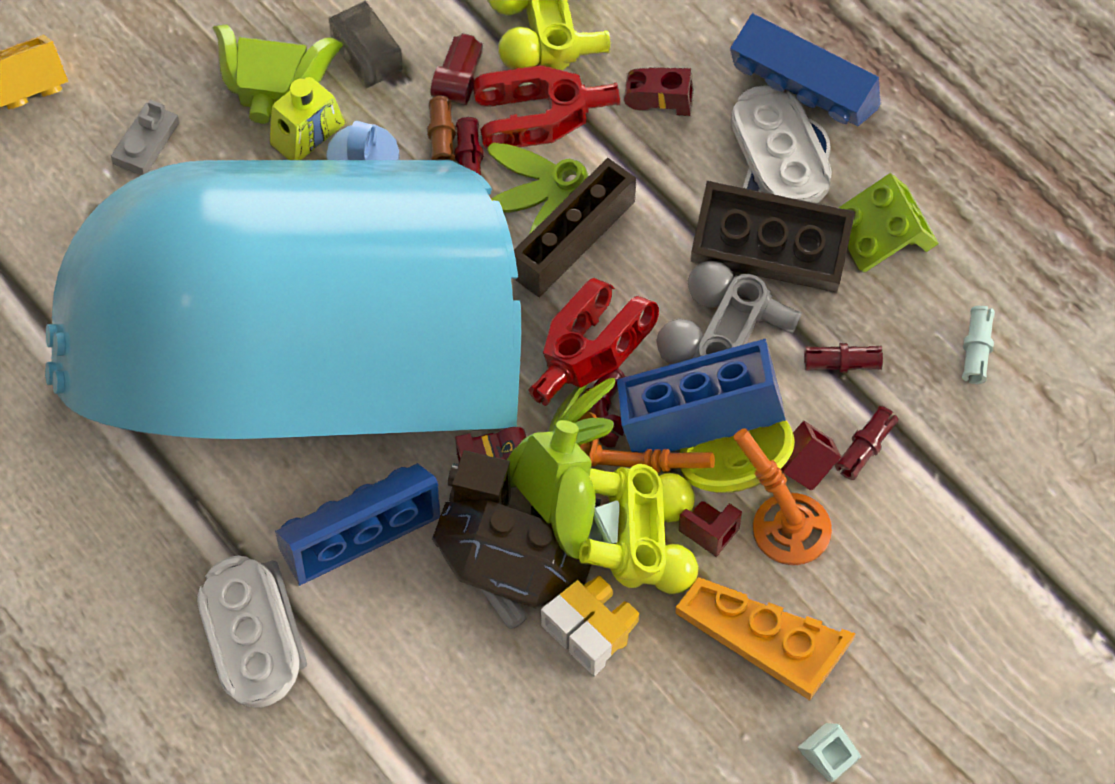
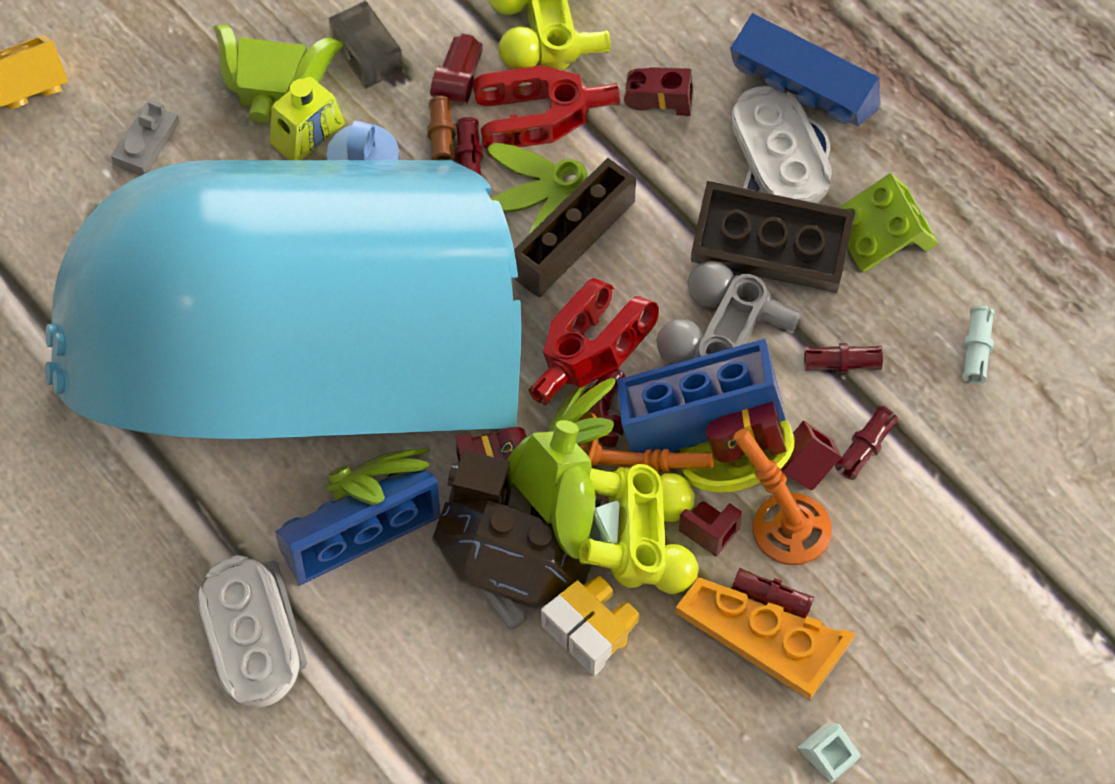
(361, 486): none -> lime plant
(761, 423): none -> dark red leg
(774, 592): none -> dark red pin

